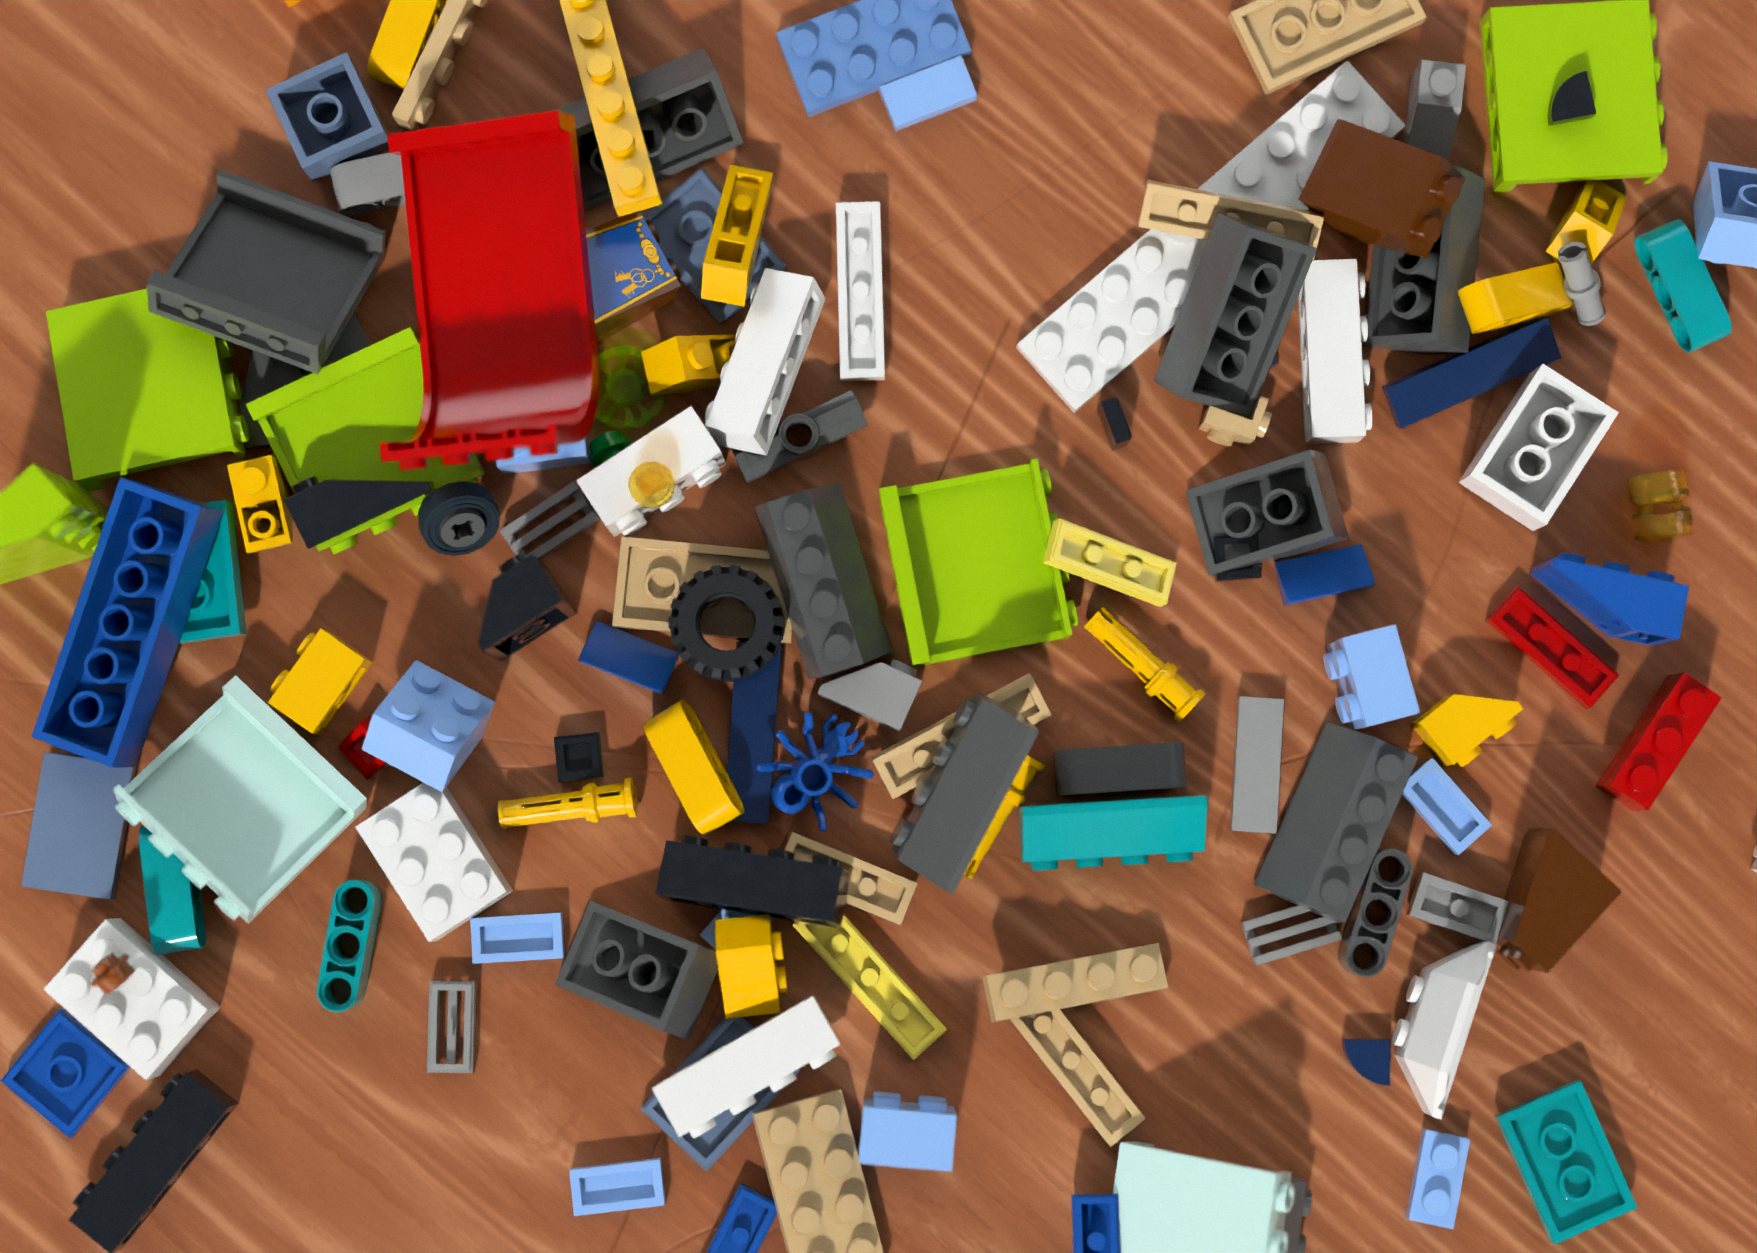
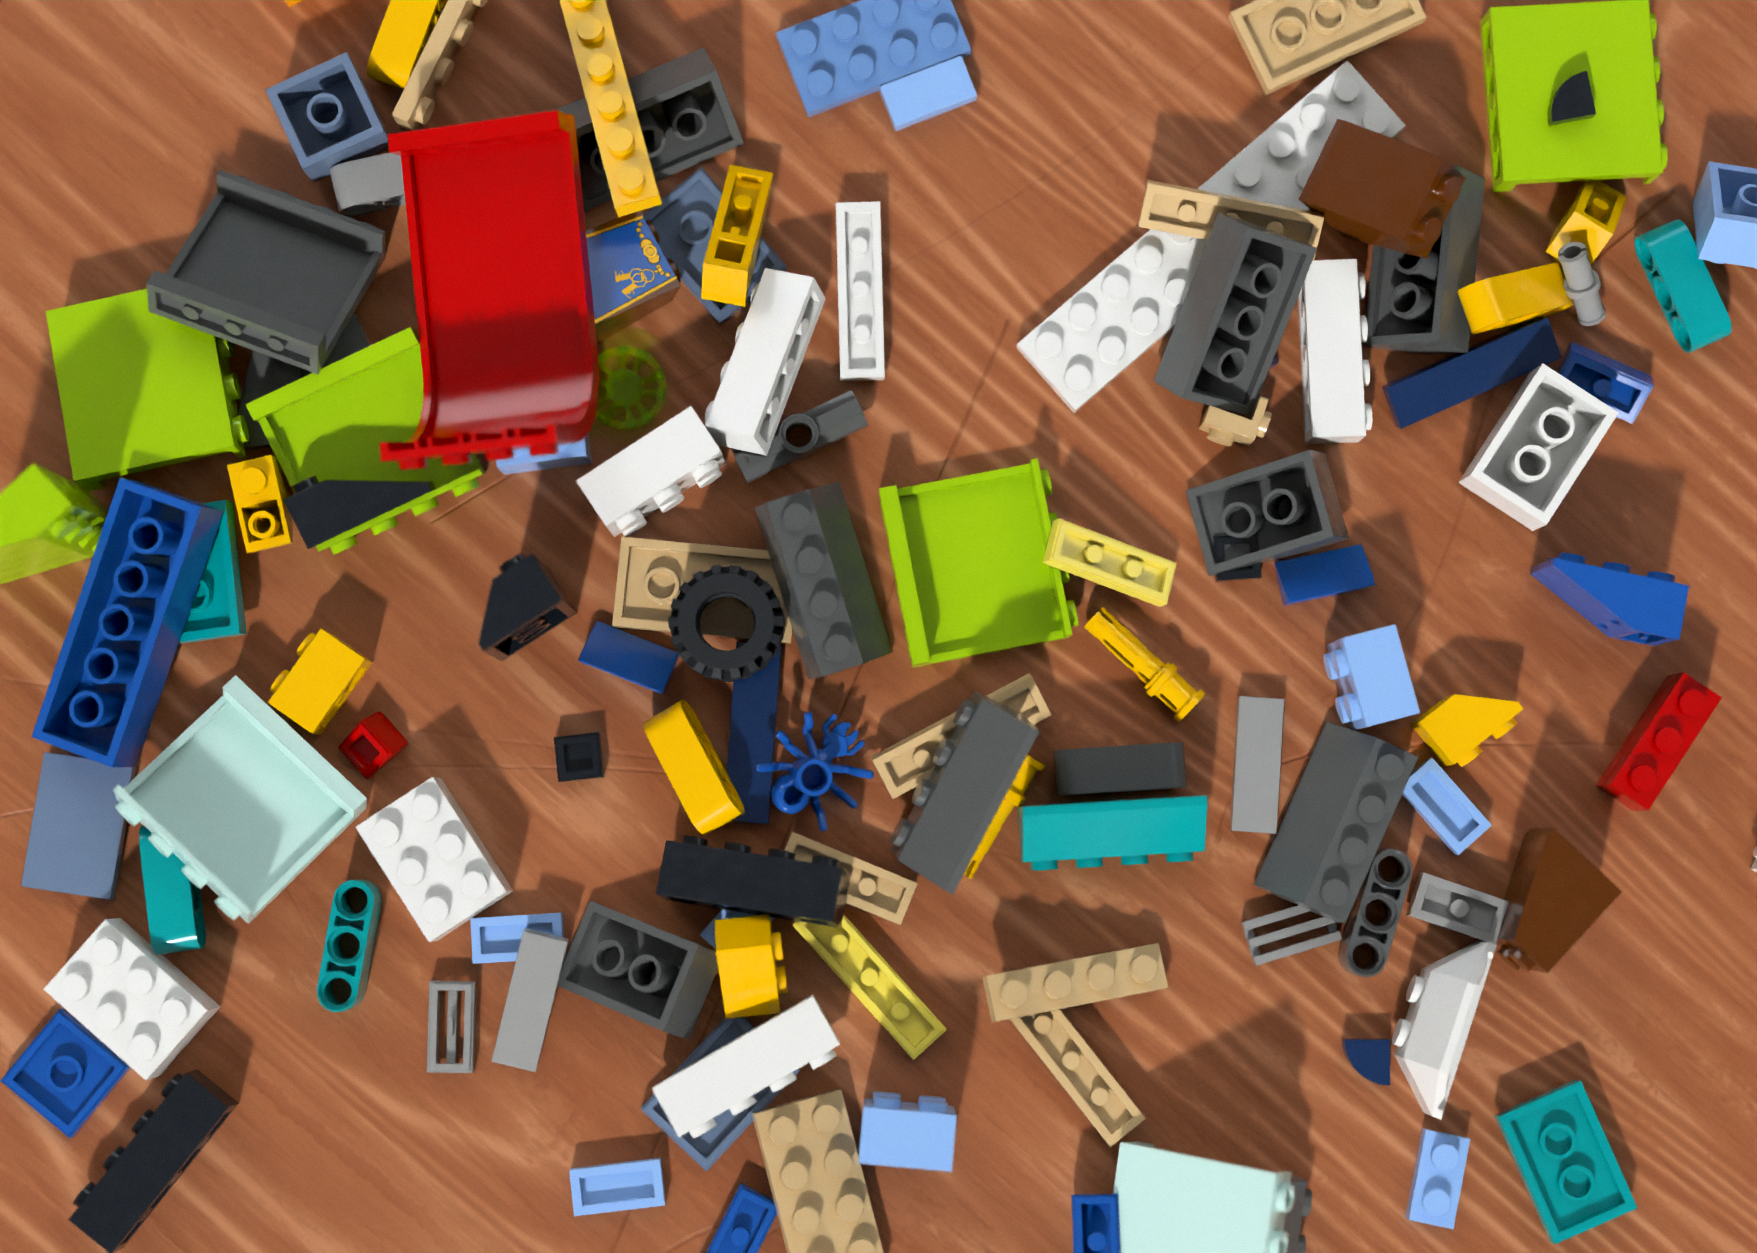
(111, 972): dark orange plate -> none
(428, 725): light blue brick -> none
(458, 518): black wheel -> none
(530, 1000): none -> light grey tile
(540, 510): light grey tile -> none
(590, 803): yellow pin -> none
(606, 446): green plate -> none
(651, 484): clear yellow plate -> none
(687, 363): yellow slope -> none
(876, 692): light grey slope -> none
(1114, 423): black tile -> none
(1434, 106): light grey slope -> none
(1552, 647): red tile -> none
(1607, 380): none -> blue slope
(1658, 490): clear yellow wheel -> none

